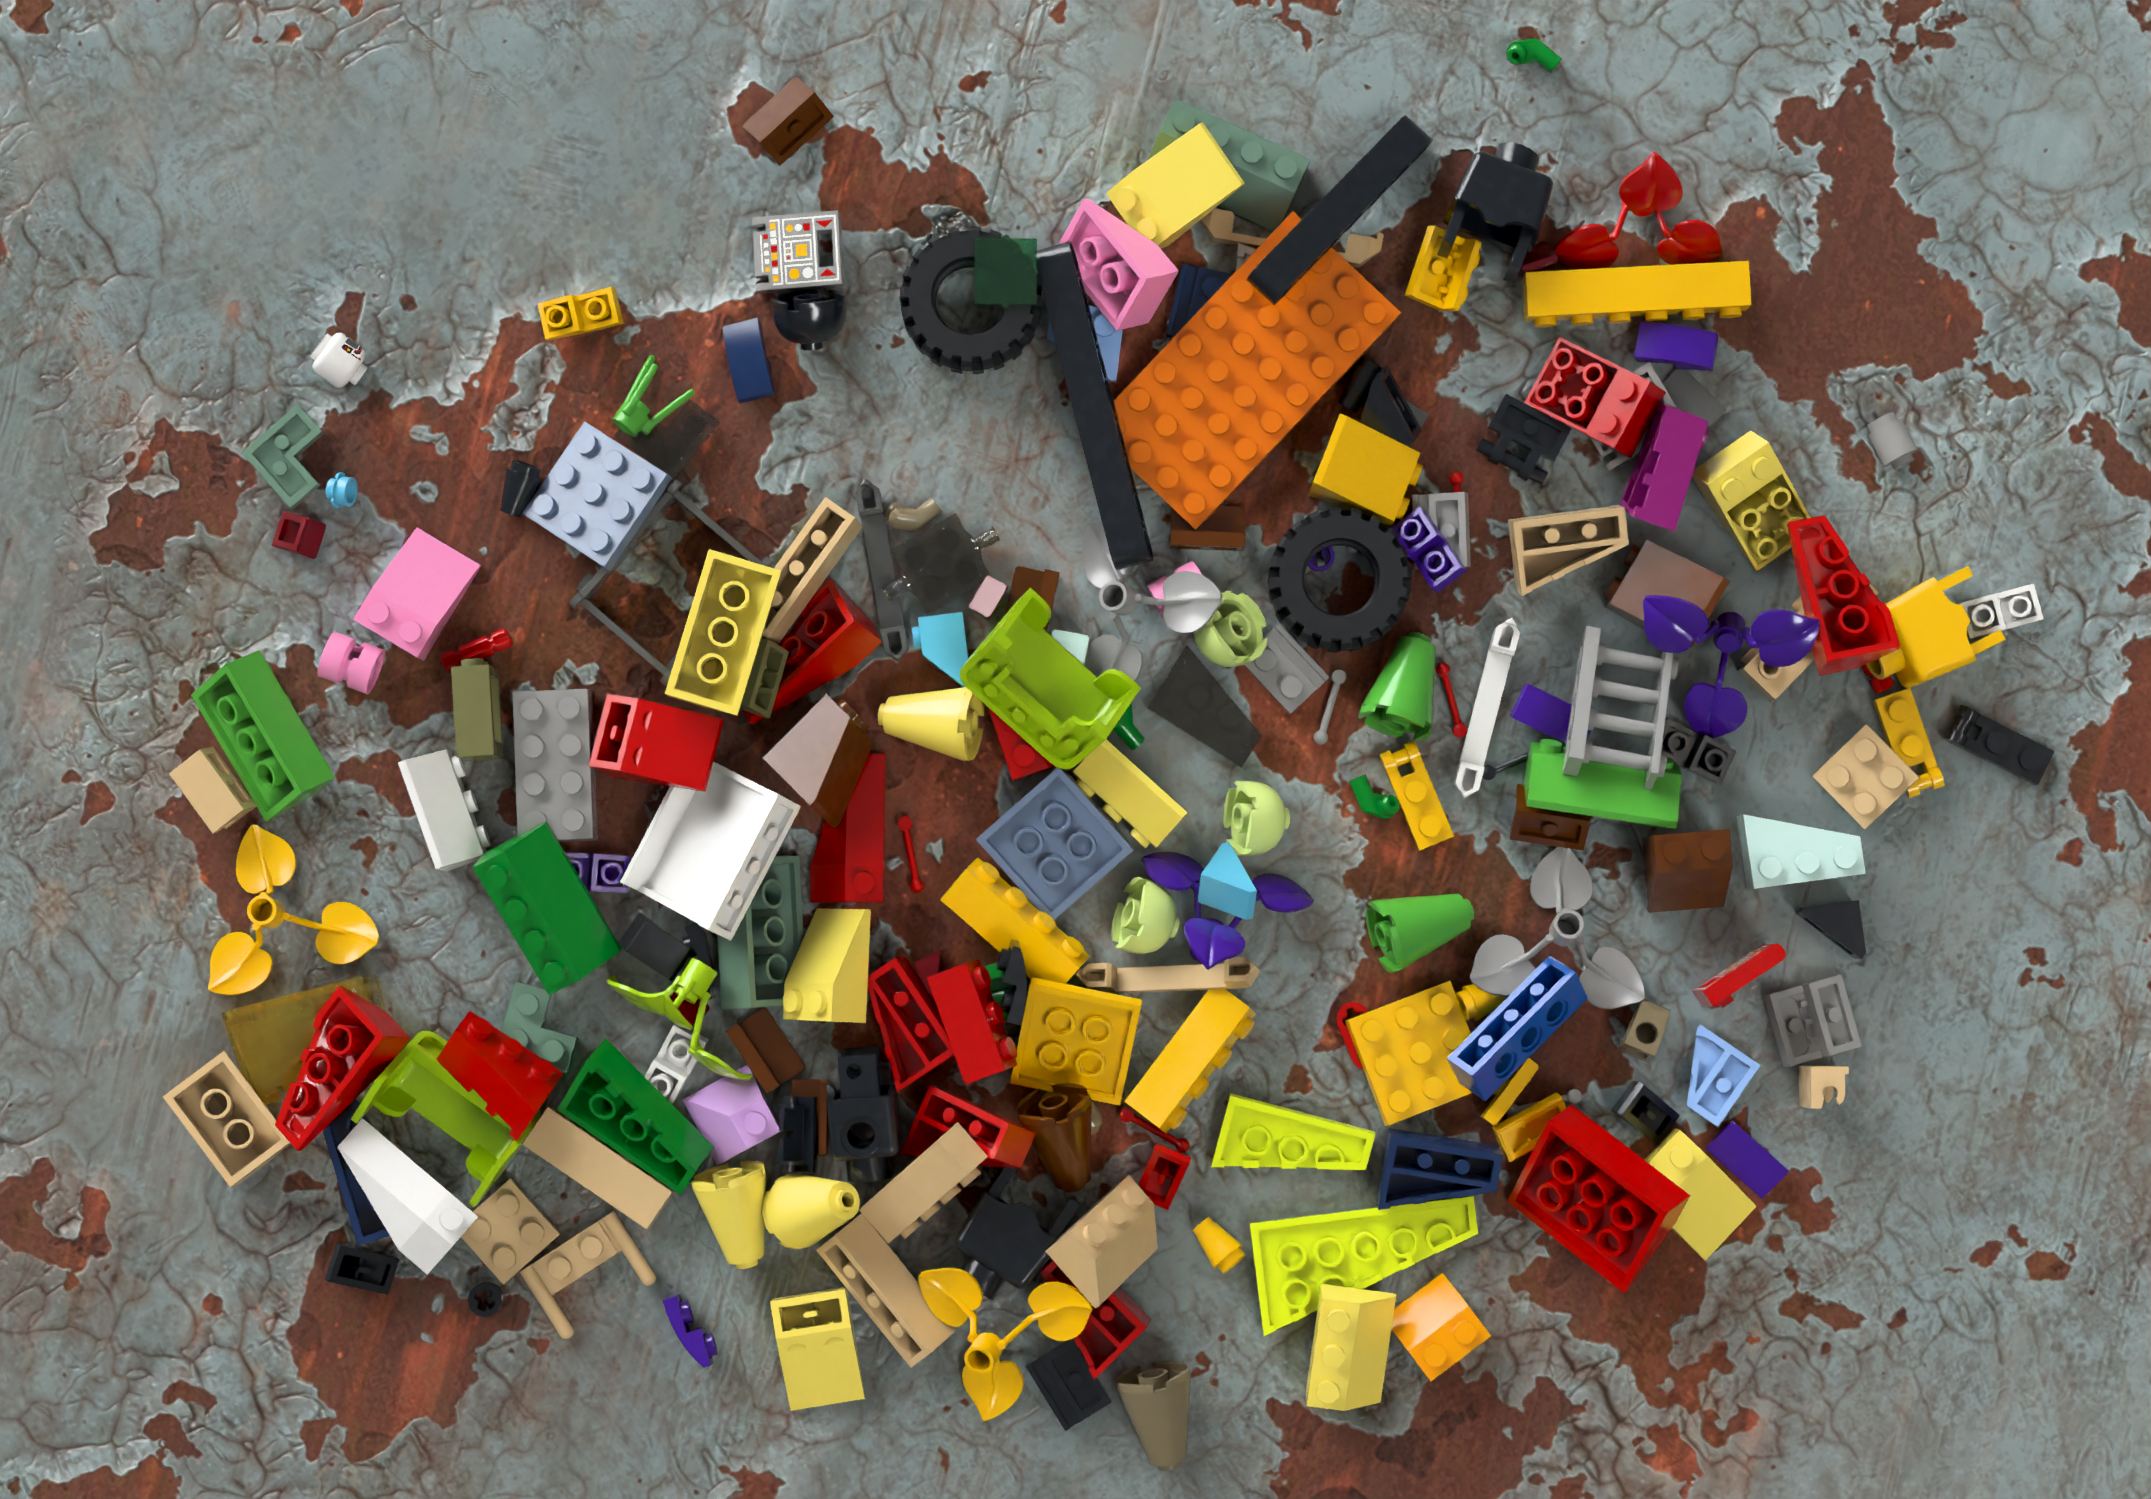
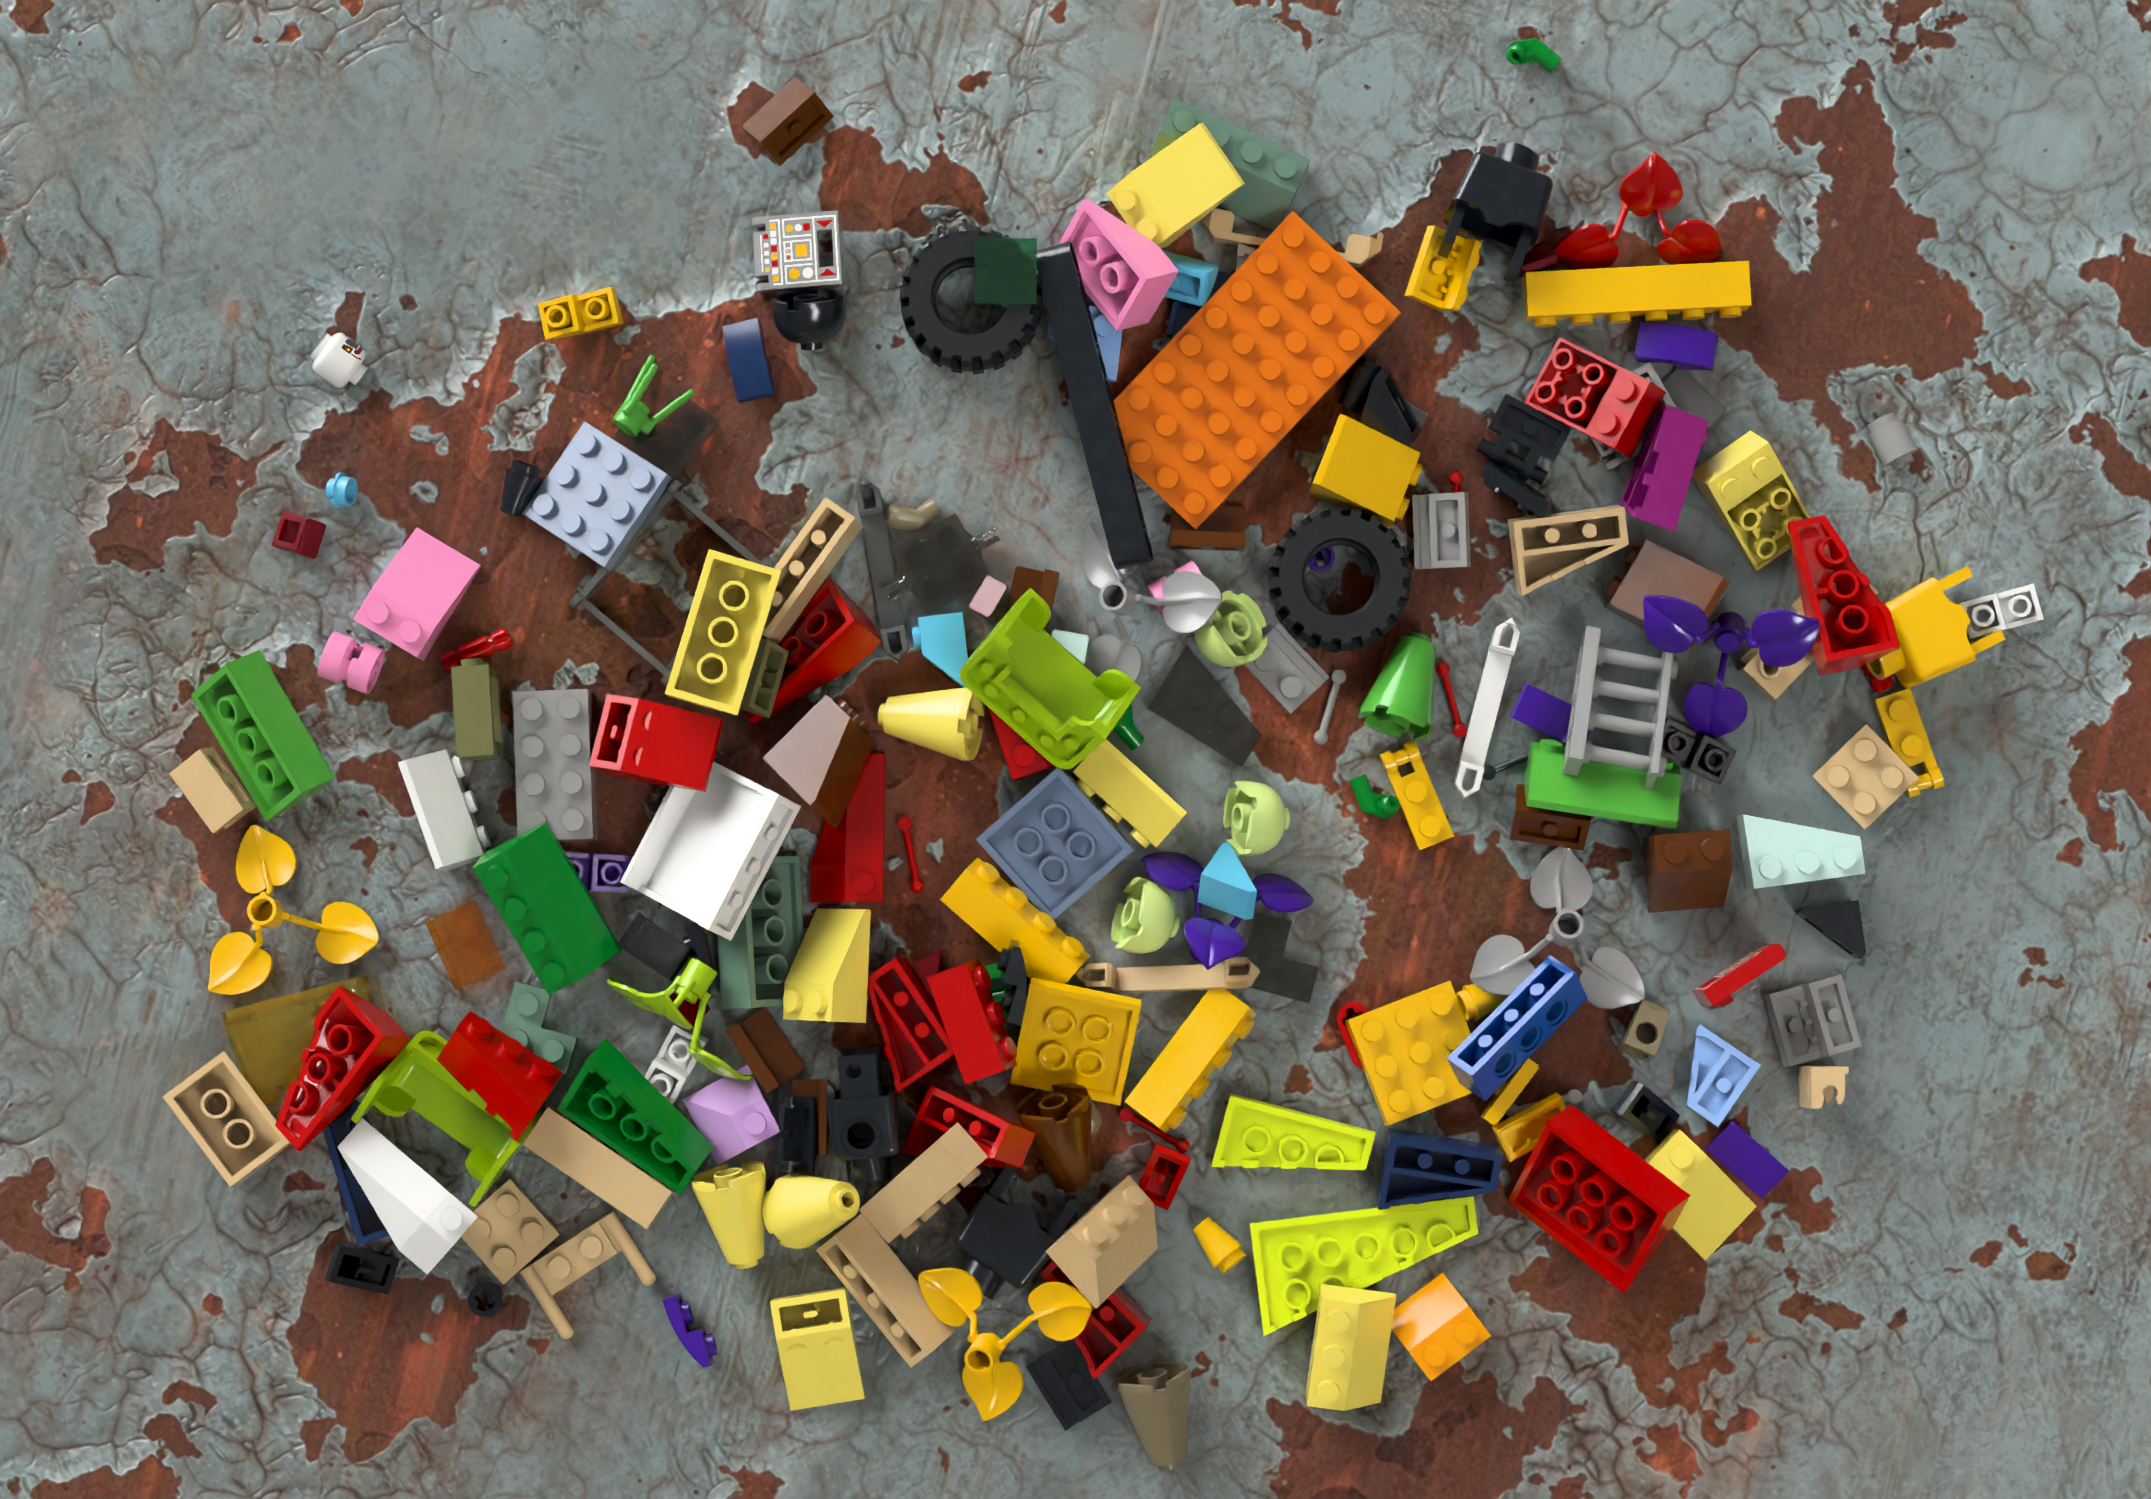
(277, 452): sand green plate -> none
(465, 945): none -> clear orange plate
(1193, 280): none -> medium azure slope
(1277, 974): none -> clear smoke plate
(1339, 210): black beam -> none
(1415, 926): bright green cone -> none
(1429, 549): dark purple slope -> none
(1526, 497): none -> black plate
(2000, 745): black plate -> none

